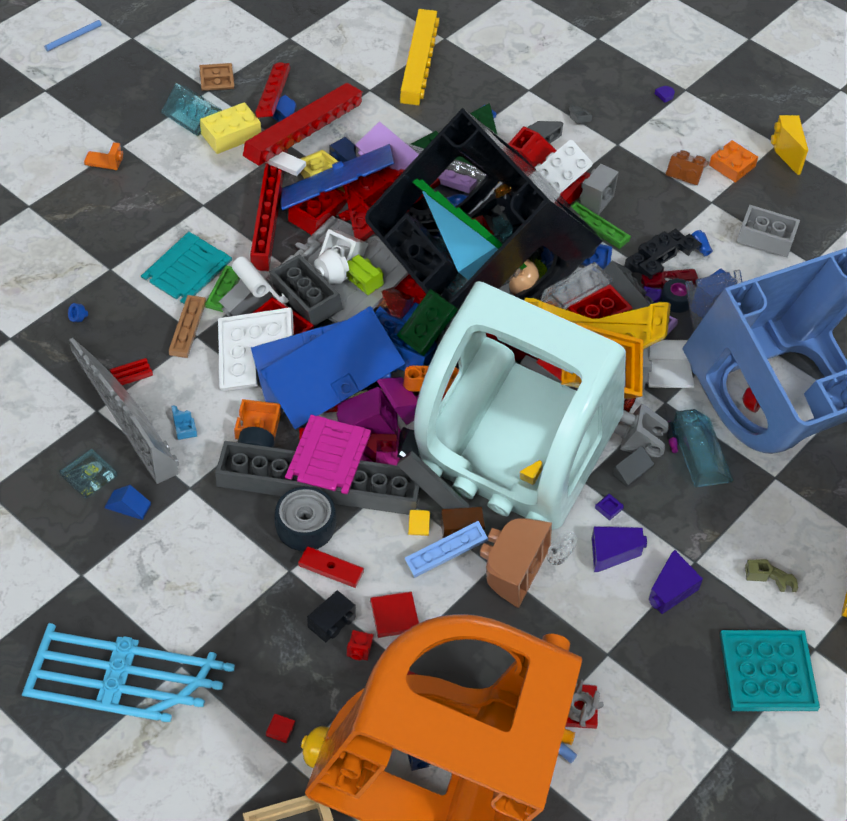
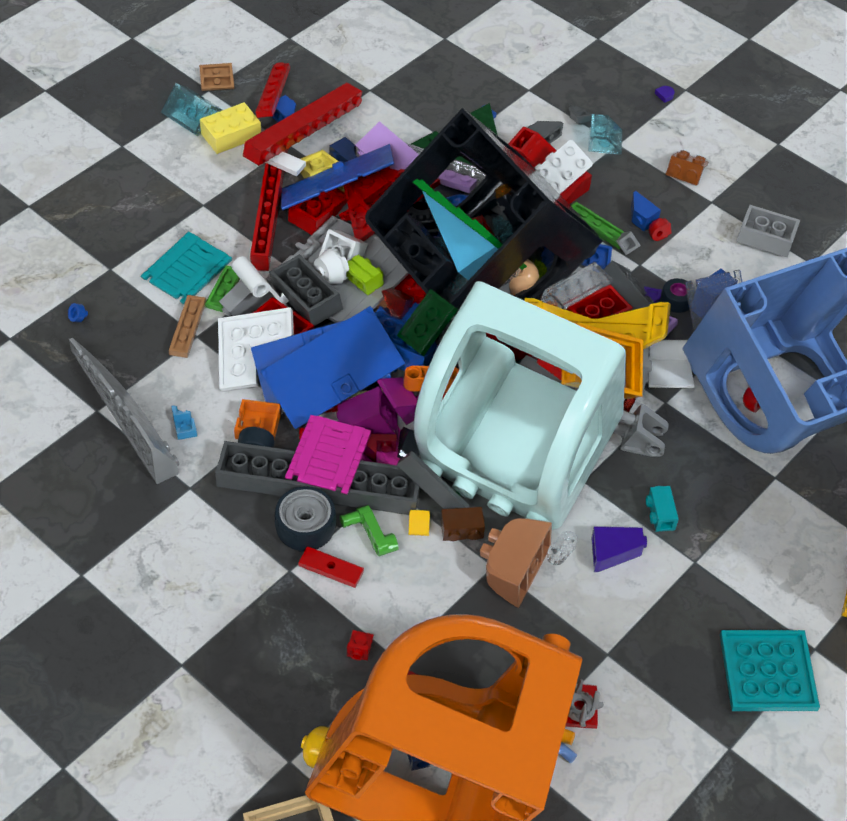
(73, 35): medium blue bar -> none
(88, 473): clear light blue tile -> none
(109, 161): orange bracket -> none
(116, 675): medium azure piece -> none
(128, 502): blue slope -> none
(130, 369): red tile -> none
(280, 728): red tile -> none
(331, 616): black brick -> none
(381, 543): none -> bright green beam
(393, 614): red tile -> none
(418, 57): yellow brick -> none
(446, 549): light blue plate -> none
(532, 472): yellow slope -> none
(599, 188): light grey brick -> none
(604, 135): none -> clear light blue slope
(609, 507): dark purple tile -> none
(628, 242): none -> light grey slope
(633, 466): dark grey slope -> none
(643, 211): none -> blue slope
(659, 279): dark red piece -> none
(660, 229): none -> red piece
(660, 250): black bracket -> none
(662, 508): none -> teal brick
(673, 438): piece -> none
(674, 583): dark purple slope -> none
(701, 448): clear light blue slope -> none
(702, 238): blue cone -> none
(733, 161): orange piece -> none
(782, 578): olive piece -> none
(790, 141): yellow slope -> none

